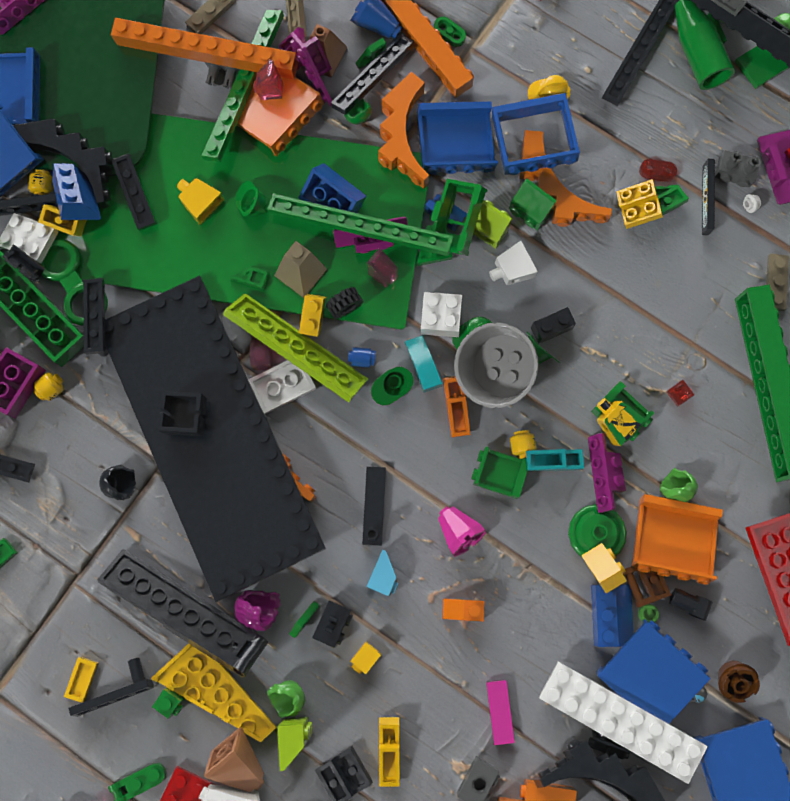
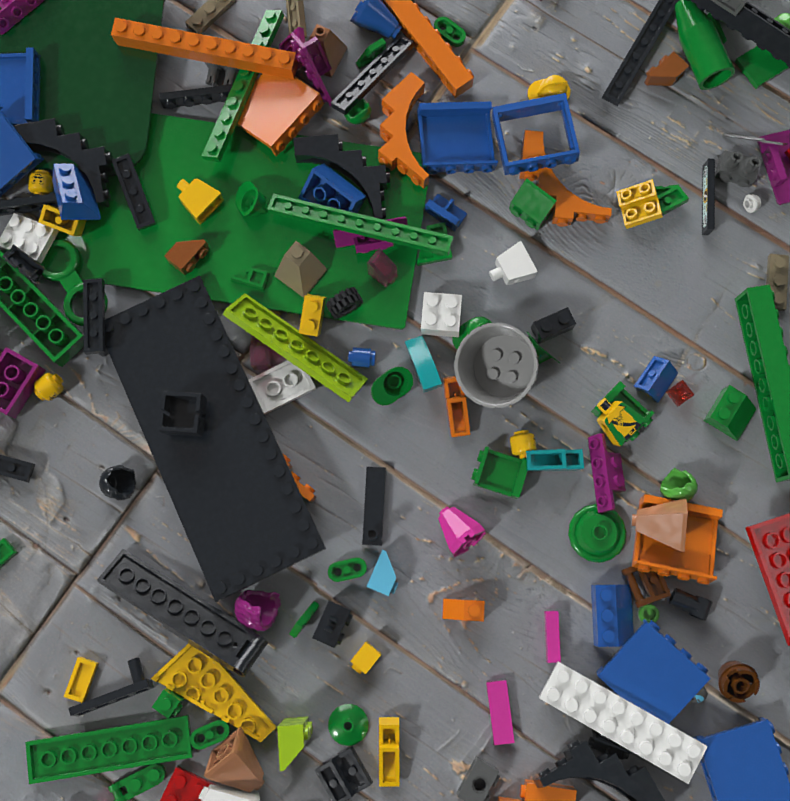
(109, 749): none -> green plate
(186, 254): none -> dark orange slope
(194, 96): none -> black plate
(211, 734): none -> green plate
(268, 82): clear pink slope -> none
(287, 698): bright green hair -> none
(347, 568): none -> green plate
(351, 163): none -> black arch
(352, 714): none -> green dish
(443, 208): green piece -> none
(492, 224): lime slope -> none
(552, 636): none -> dark pink piece
(604, 568): yellow brick -> none
(656, 378): none -> blue panel
(659, 170): clear red plate -> none
(664, 523): none -> nougat slope
(668, 71): none -> dark orange slope
(731, 412): none -> green slope
(752, 138): none -> dark grey piece

